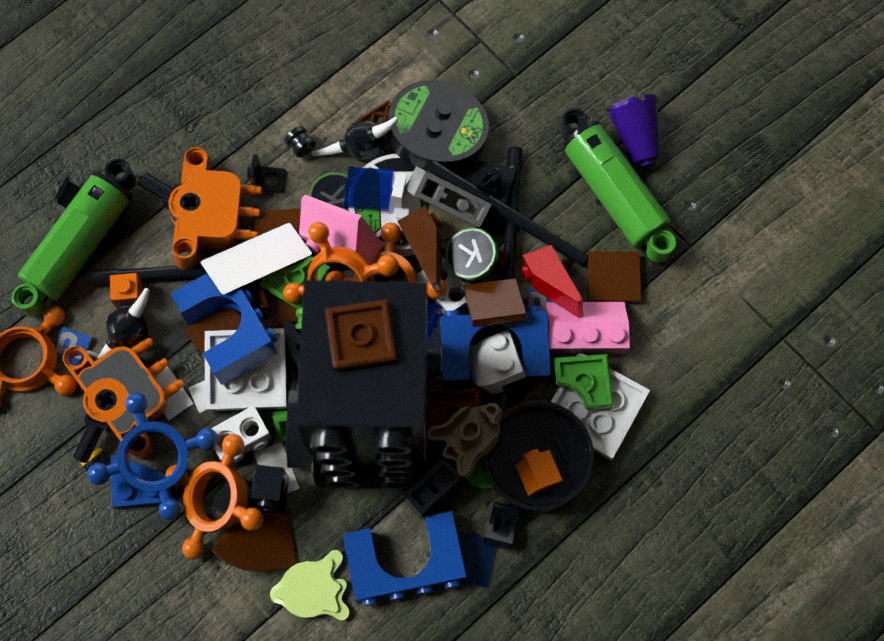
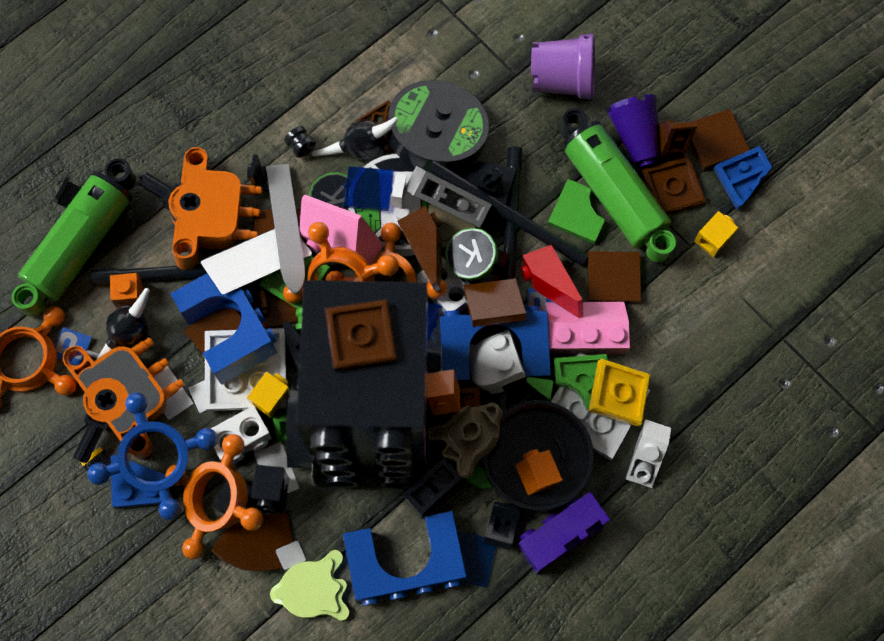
(269, 393): none -> yellow brick
(286, 227): none -> light grey piece
(290, 555): none -> white sticker
(443, 392): none -> orange brick
(539, 388): none -> bright green slope
(562, 532): none -> dark purple wedge
(565, 67): none -> medium lavender piece
(574, 213): none -> bright green tile
(619, 392): none -> yellow tile
(648, 453): none -> white slope
(674, 139): none -> reddish brown slope
(674, 185): none -> reddish brown tile
(716, 233): none -> yellow brick
(717, 139): none -> reddish brown tile
(743, 174): none -> blue wing

